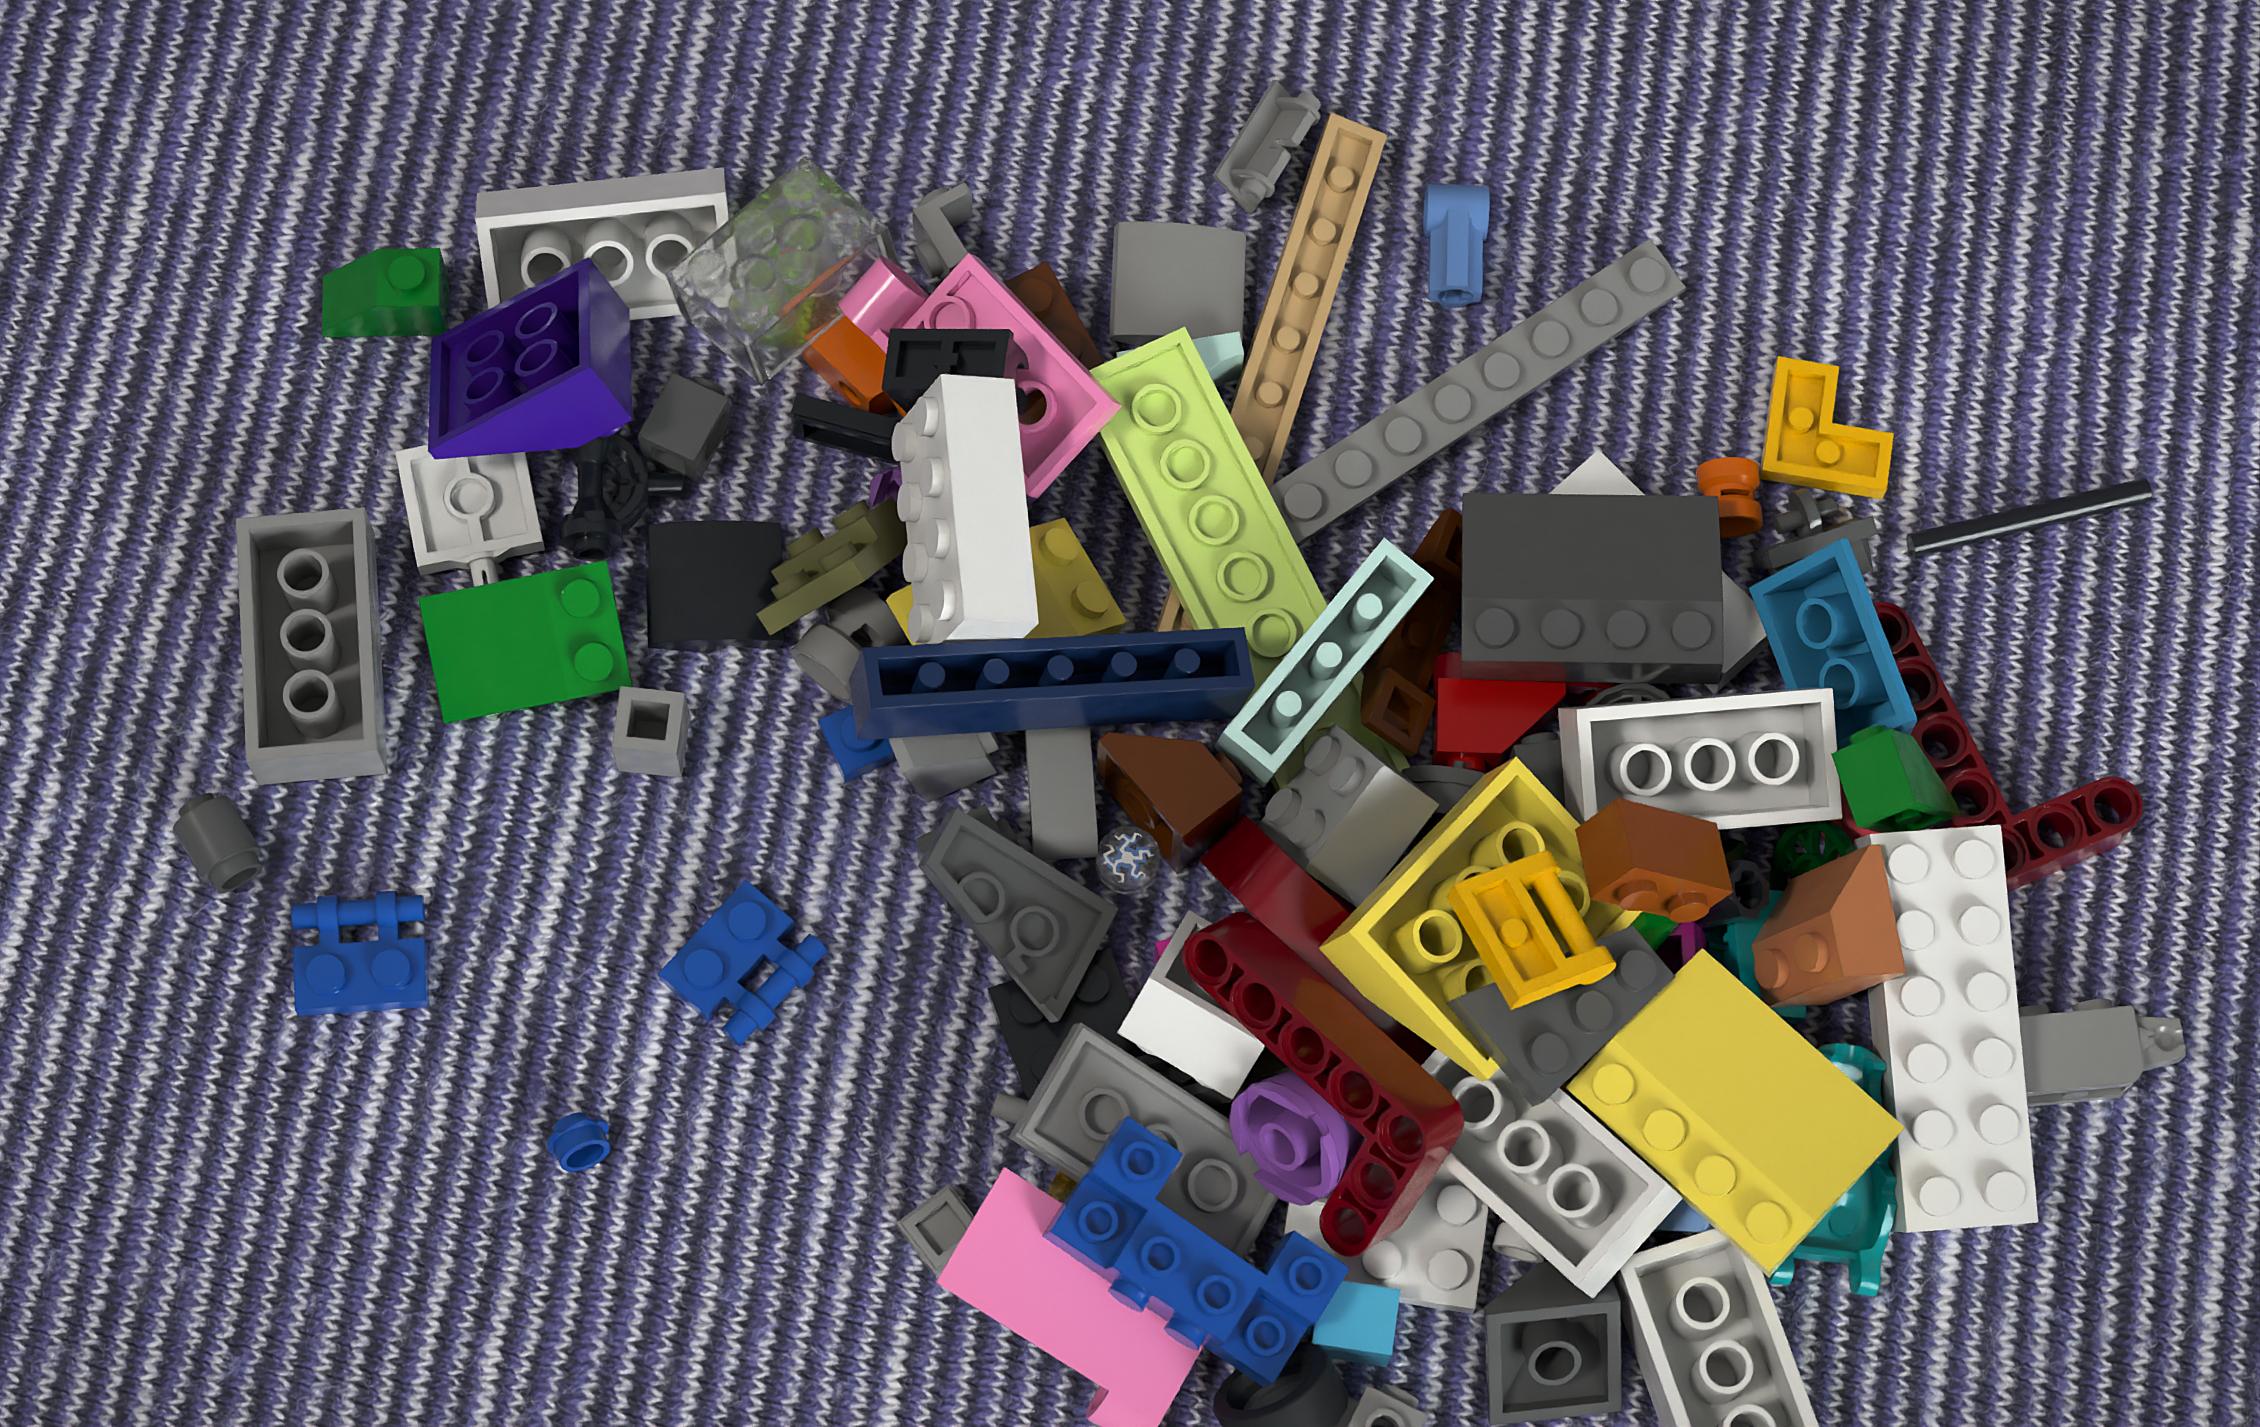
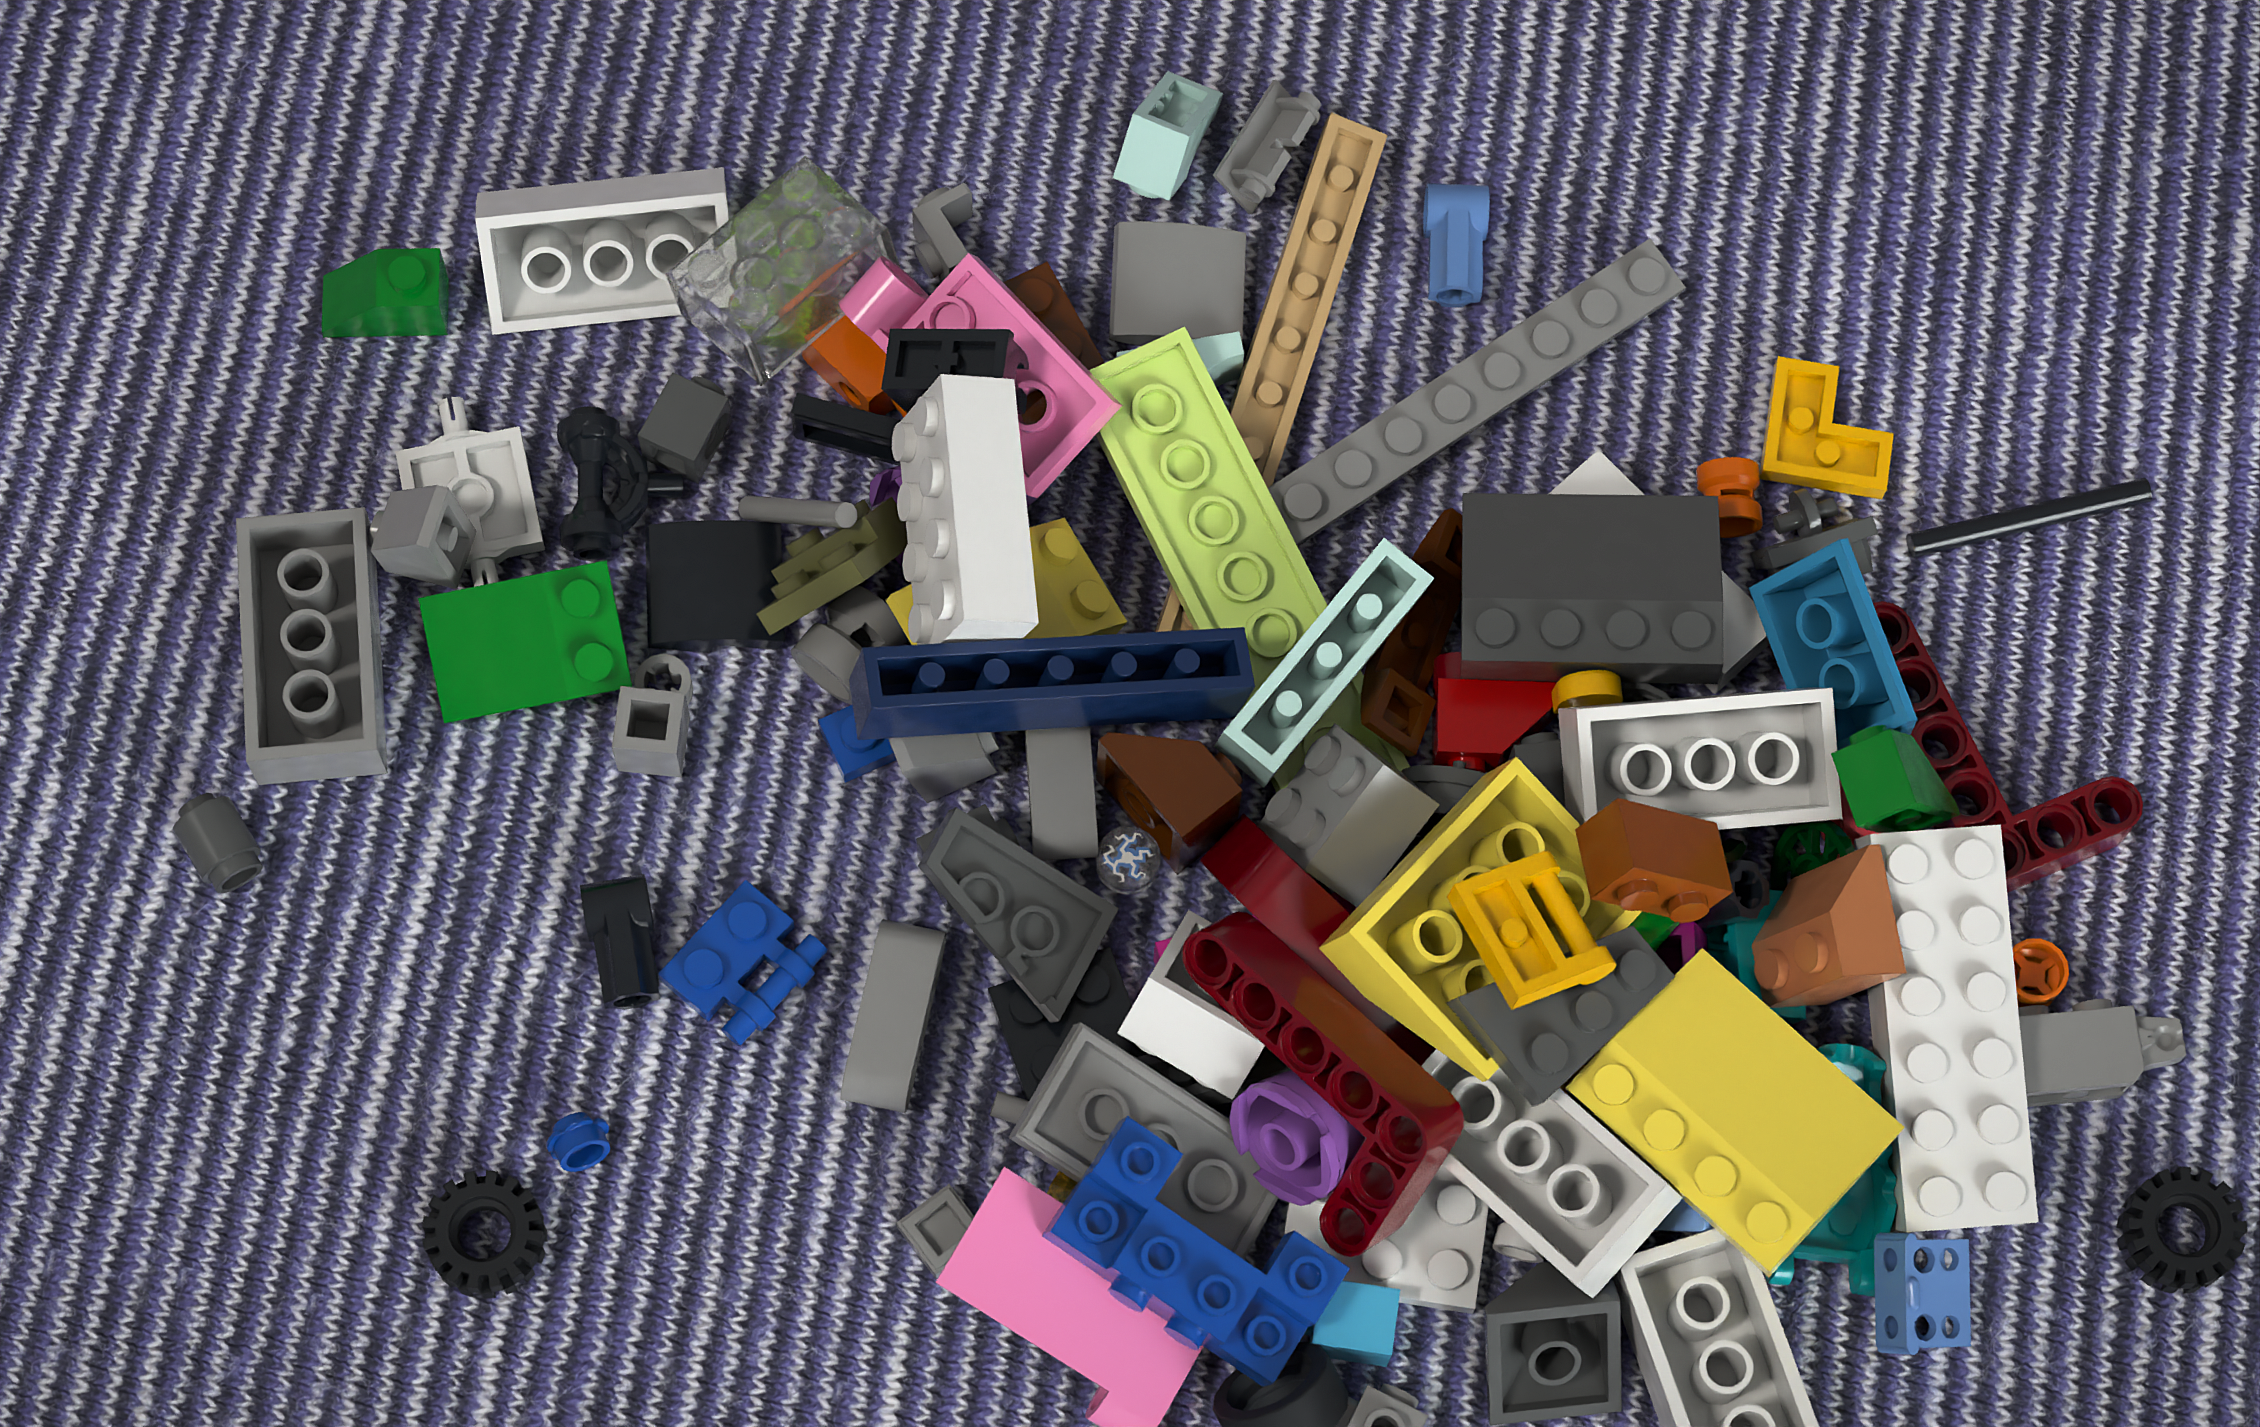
(360, 974): blue plate -> none
(423, 535): none -> light grey slope
(456, 1206): none -> black tyre
(534, 370): dark purple slope -> none
(620, 926): none -> black piece
(667, 664): none -> light grey bush
(798, 511): none -> light grey bar
(893, 1016): none -> light grey beam
(1166, 136): none -> light aqua arch
(1587, 689): none -> yellow tile
(1909, 1292): none -> medium blue piece
(2039, 967): none -> orange wheel
(2213, 1208): none -> black tyre

